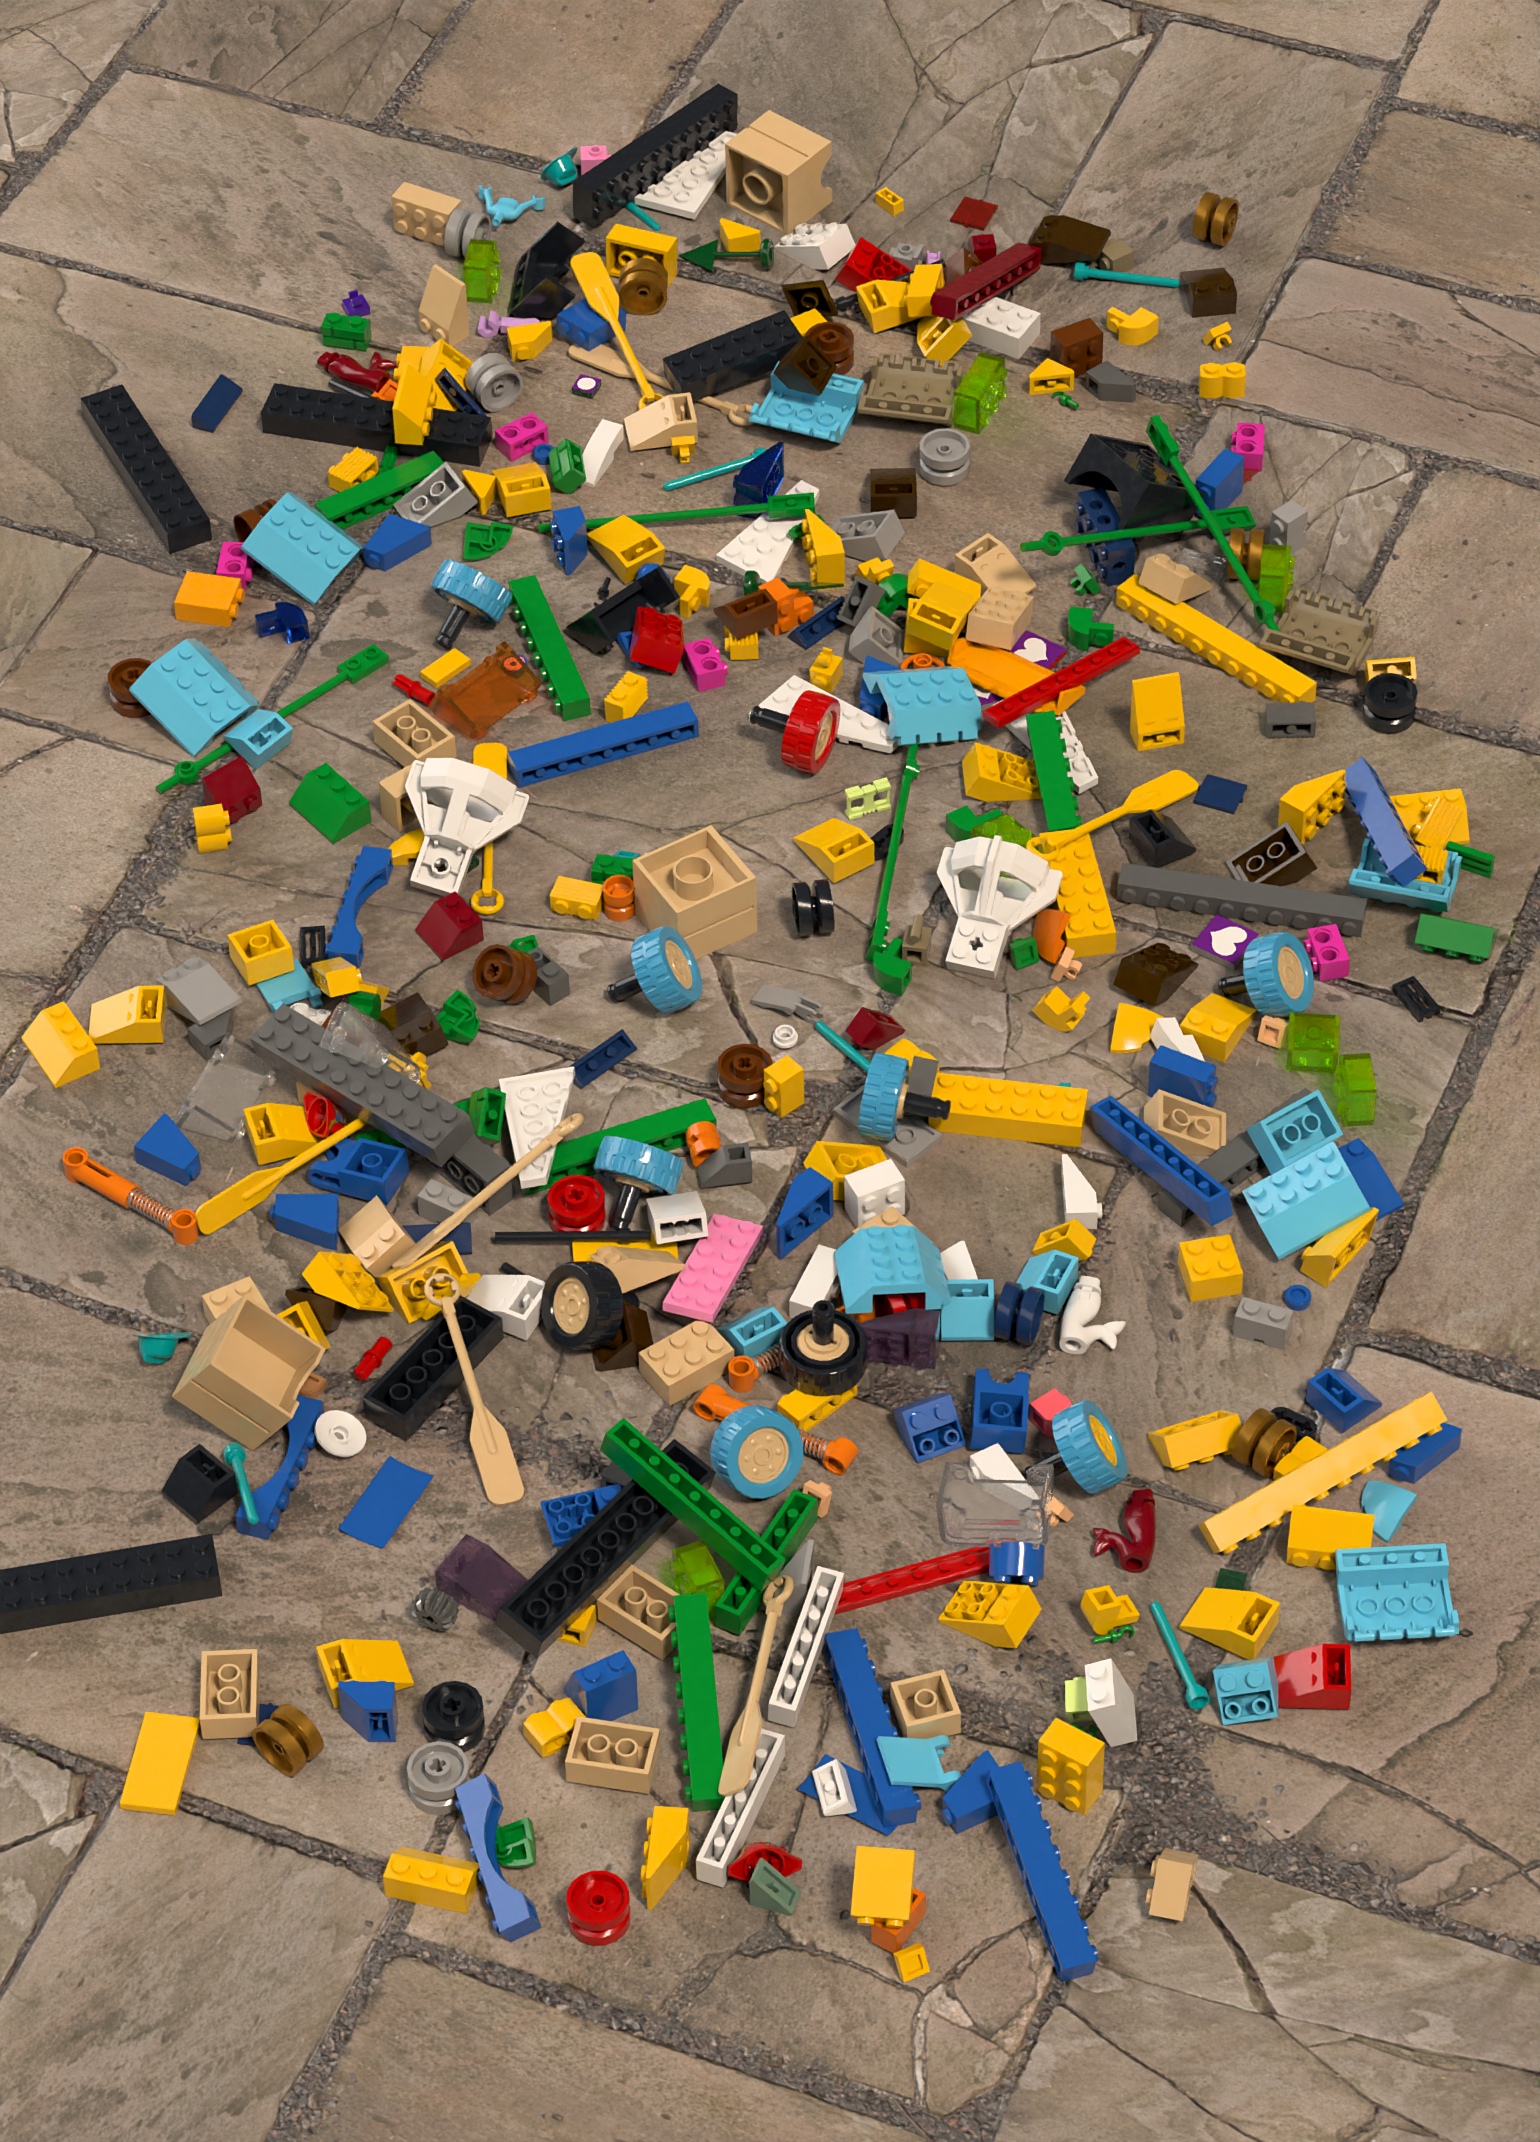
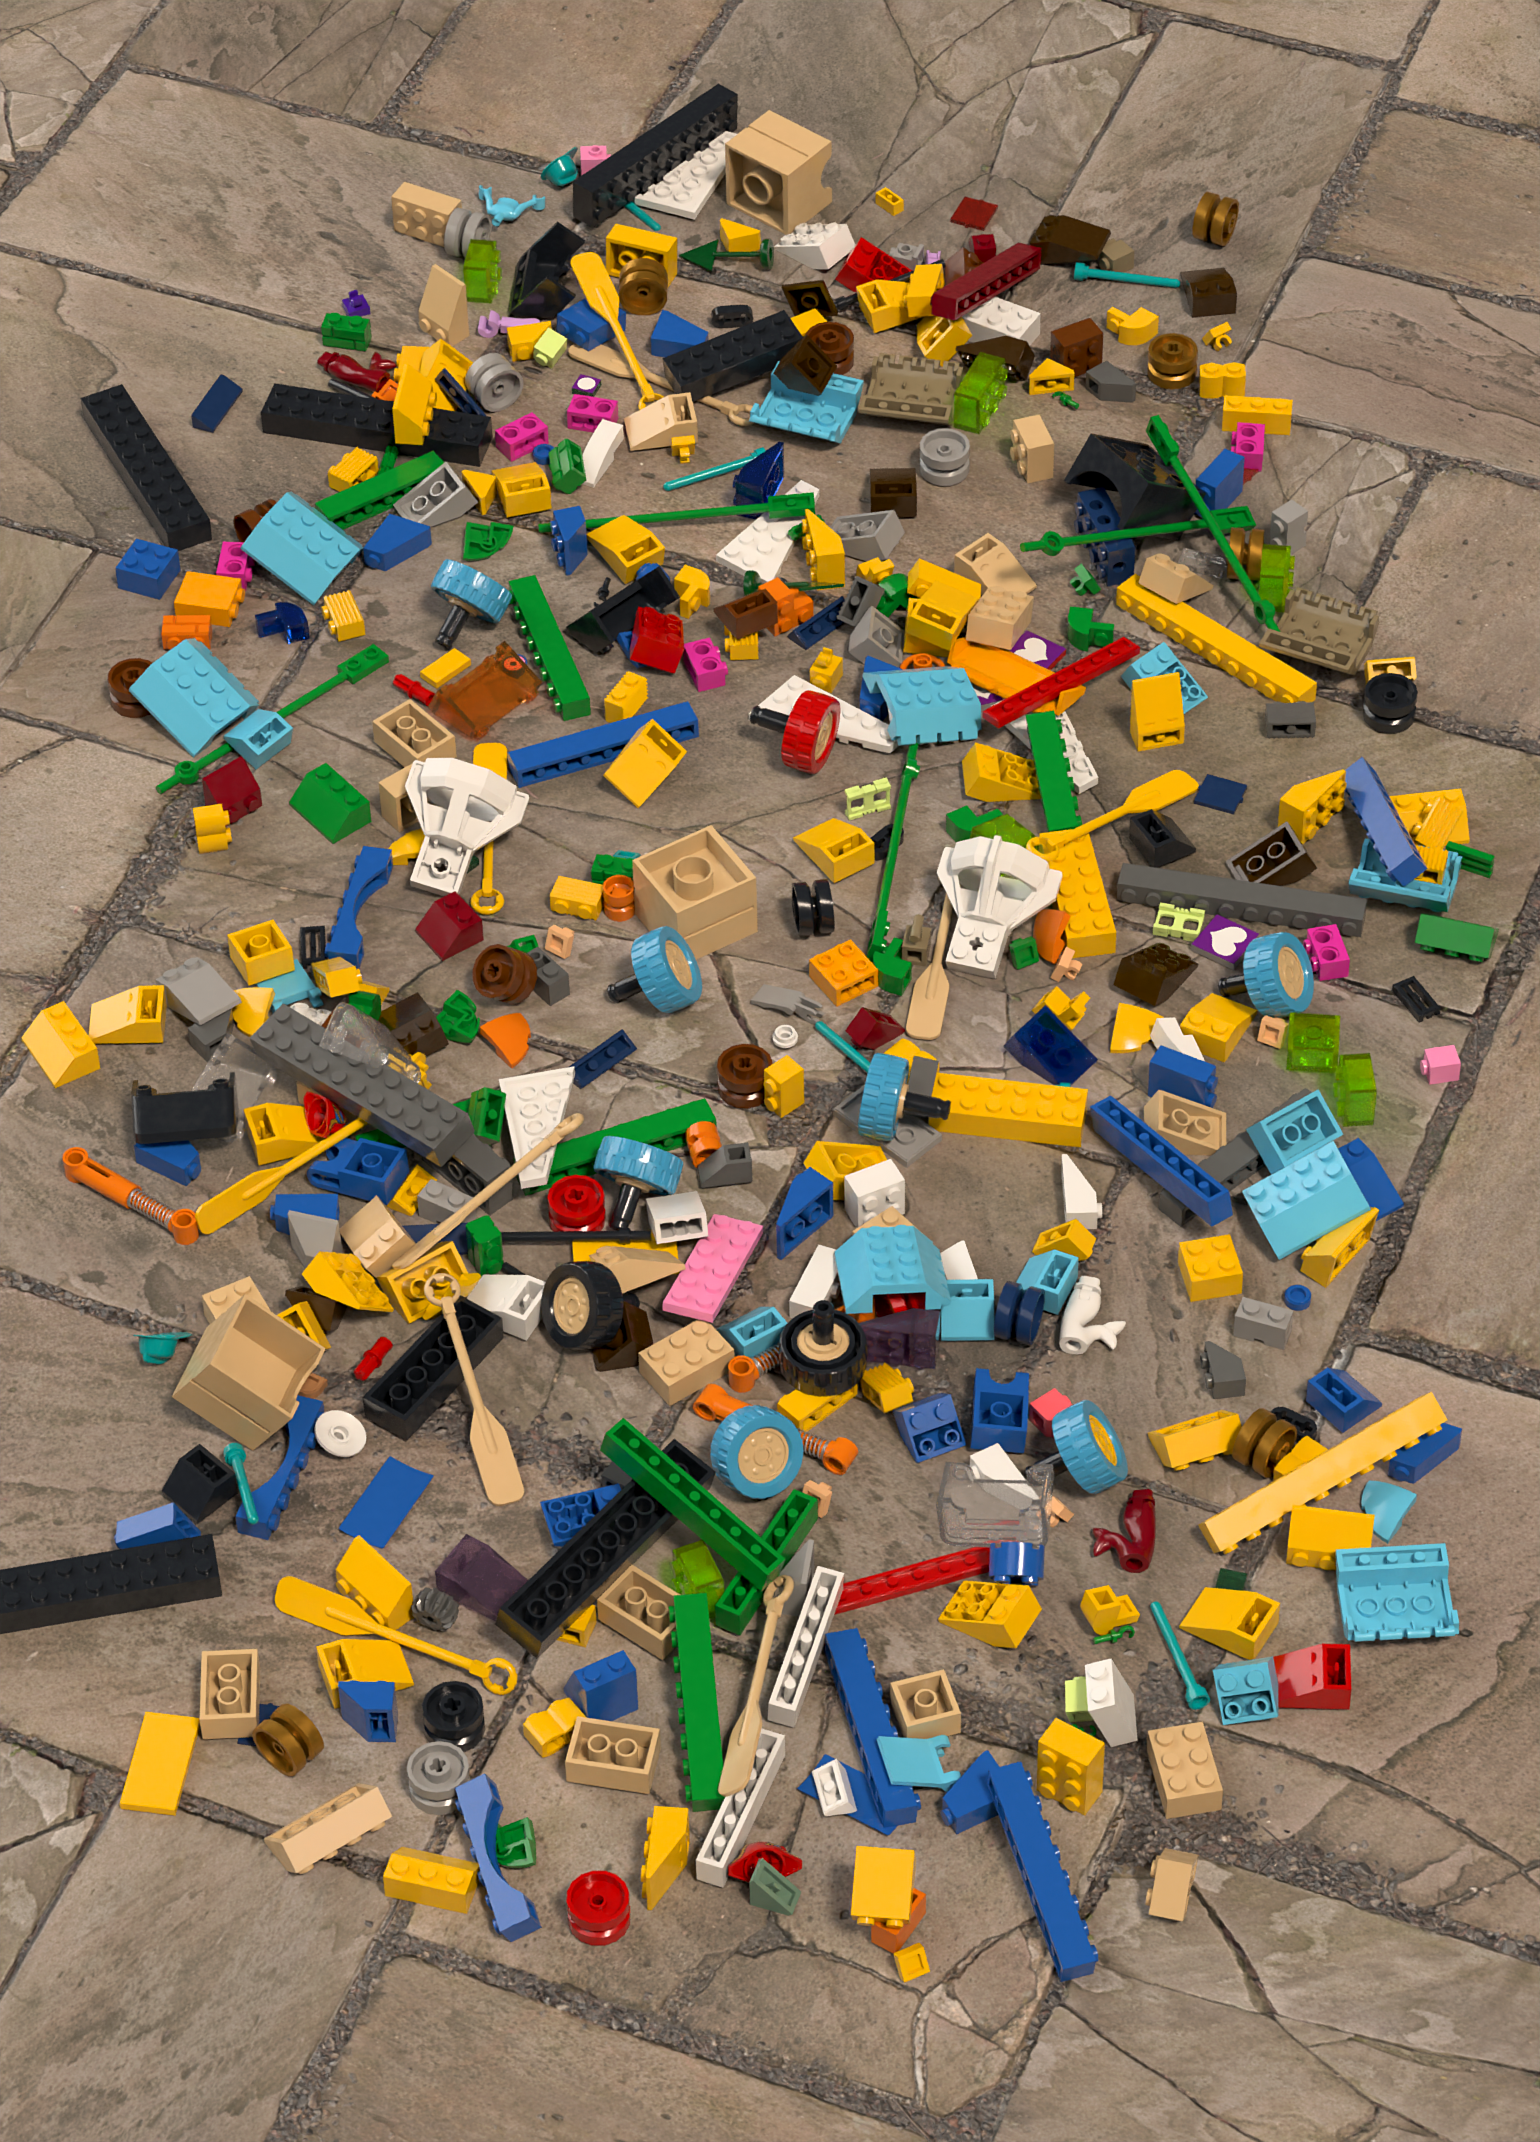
(147, 569): none -> blue brick
(154, 1526): none -> blue slope
(183, 627): none -> orange brick
(185, 1113): none -> black windscreen
(254, 1008): none -> yellow brick
(313, 1234): none -> light grey slope
(329, 1828): none -> tan slope
(343, 616): none -> yellow brick
(347, 1618): none -> yellow piece
(375, 1585): none -> yellow slope
(405, 1198): none -> yellow slope
(484, 1246): none -> green brick
(509, 1037): none -> orange brick
(549, 348): none -> yellowish green brick
(559, 941): none -> light nougat tile
(587, 412): none -> dark pink brick
(644, 762): none -> yellow slope
(674, 335): none -> blue slope
(731, 316): none -> black beam
(843, 973): none -> light orange brick
(886, 1388): none -> yellow brick
(931, 988): none -> tan piece
(1015, 351): none -> dark brown slope
(1032, 448): none -> tan brick
(1050, 1049): none -> clear blue slope
(1163, 661): none -> medium azure slope
(1172, 361): none -> pearl gold wheel
(1180, 917): none -> yellowish green piece
(1184, 1770): none -> tan brick
(1224, 1372): none -> dark grey slope
(1272, 412): none -> yellow brick
(1441, 1064): none -> bright pink brick

